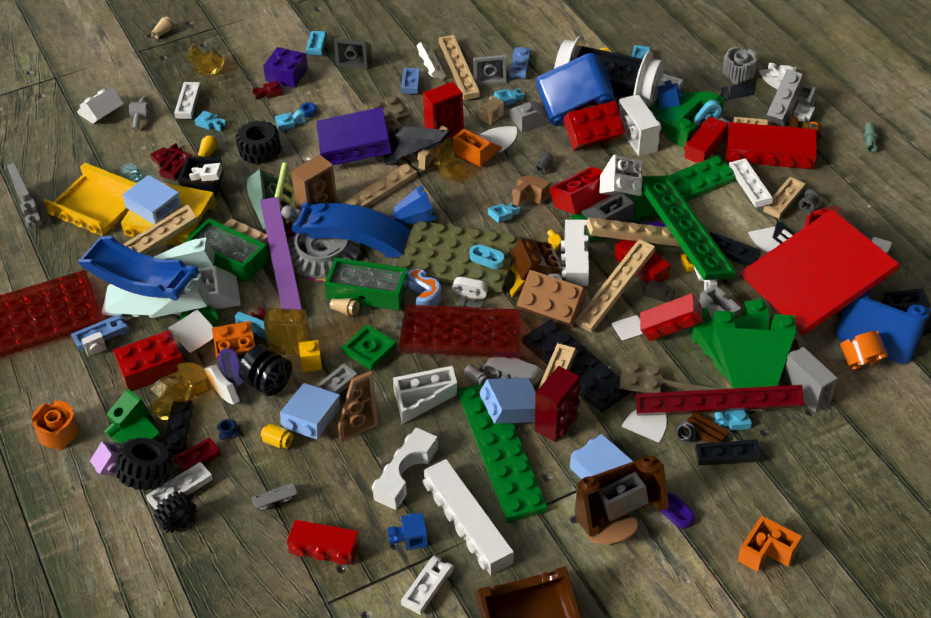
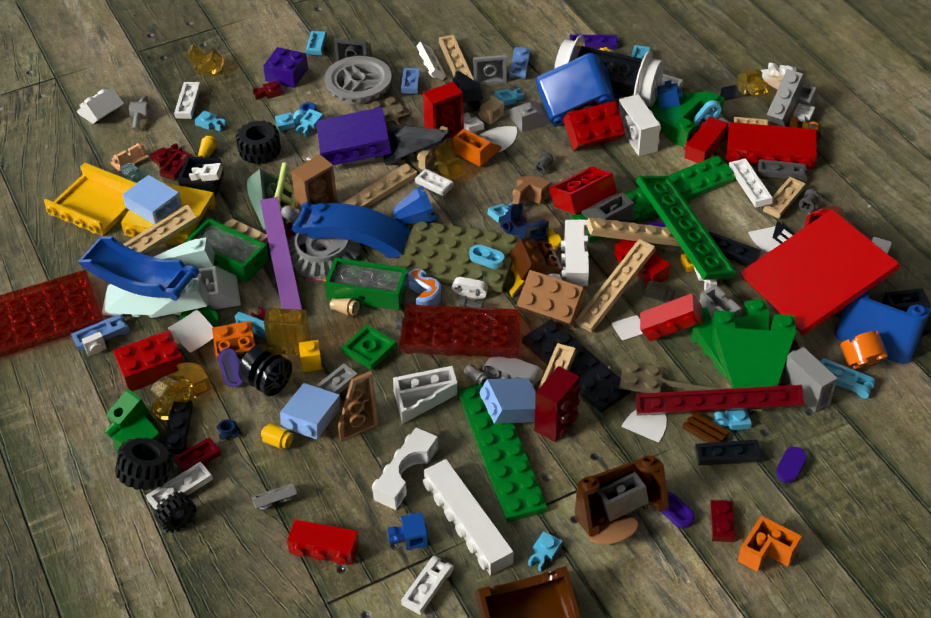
(28, 206): light grey tile -> none
(55, 424): orange brick -> none
(105, 458): lavender brick -> none
(134, 156): none -> light nougat hinge
(163, 27): tan cone -> none
(221, 384): white tile -> none
(309, 121): none -> medium azure plate
(374, 74): none -> light grey gear
(434, 182): none -> white plate
(471, 92): none -> black slope
(473, 124): none -> white plate
(516, 224): none -> dark blue tile
(545, 548): none -> medium azure plate
(597, 457): light blue brick -> none
(598, 41): none -> dark purple tile
(622, 176): white slope -> none
(680, 432): black plate -> none
(722, 521): none -> dark red plate
(739, 64): light grey brick -> none
(752, 83): none -> clear yellow brick
(782, 170): none -> dark grey plate
(791, 465): none -> dark purple tile
(848, 378): none -> medium azure plate
(870, 137): sand green pin -> none

